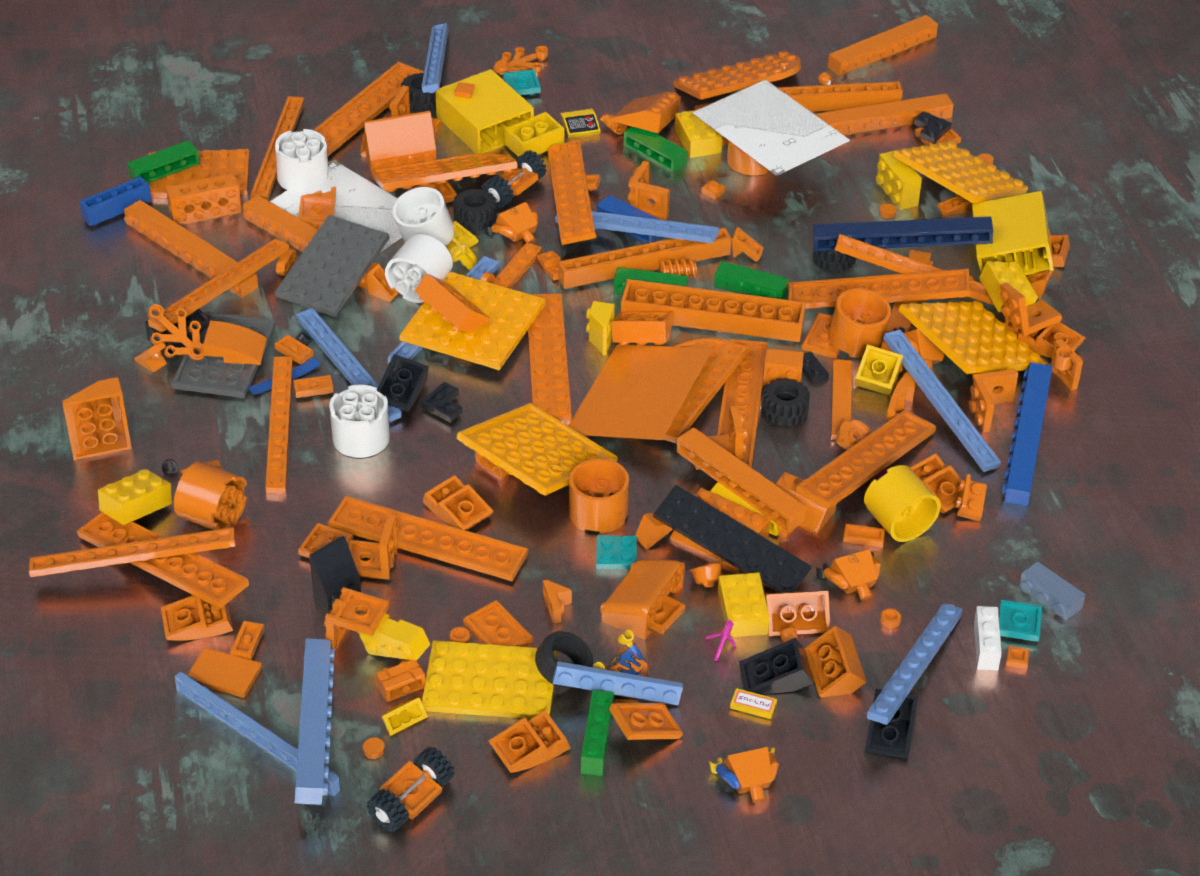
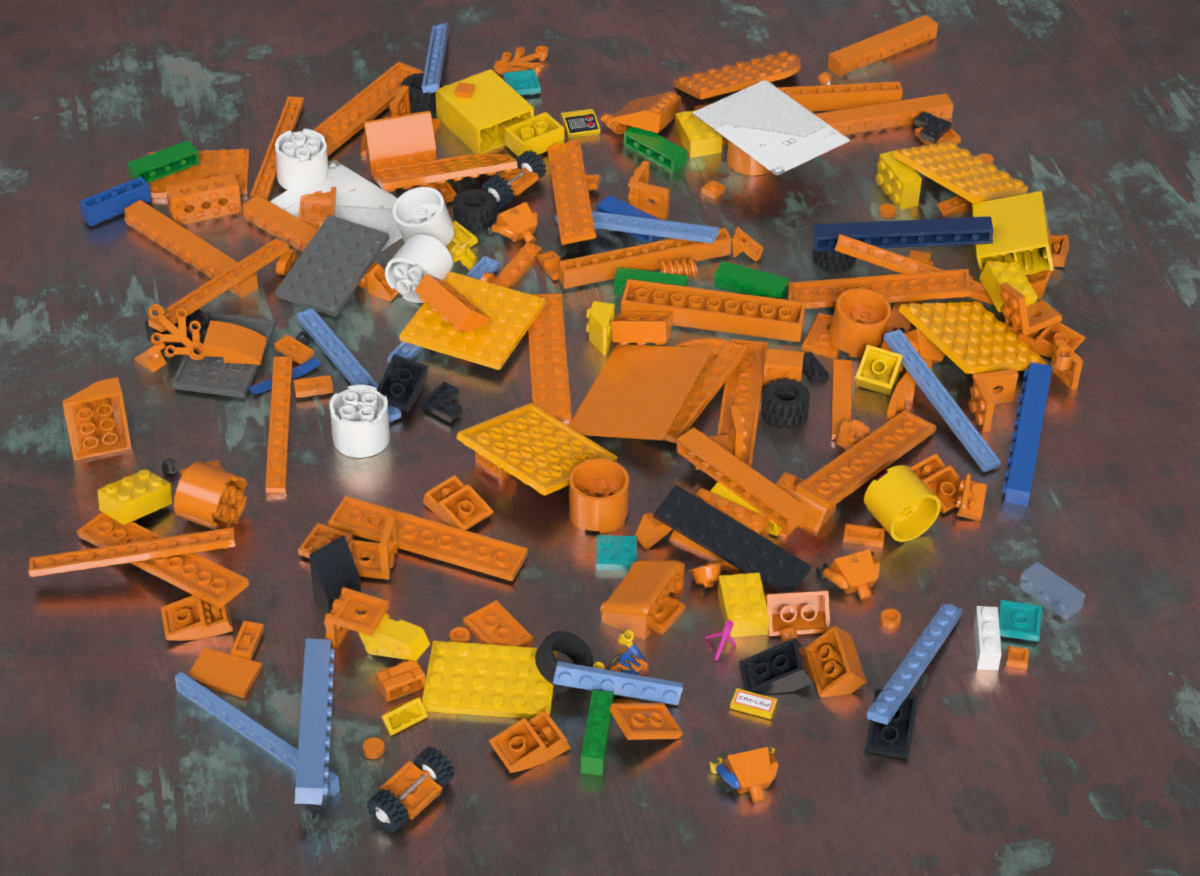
(556, 598): orange slope -> none

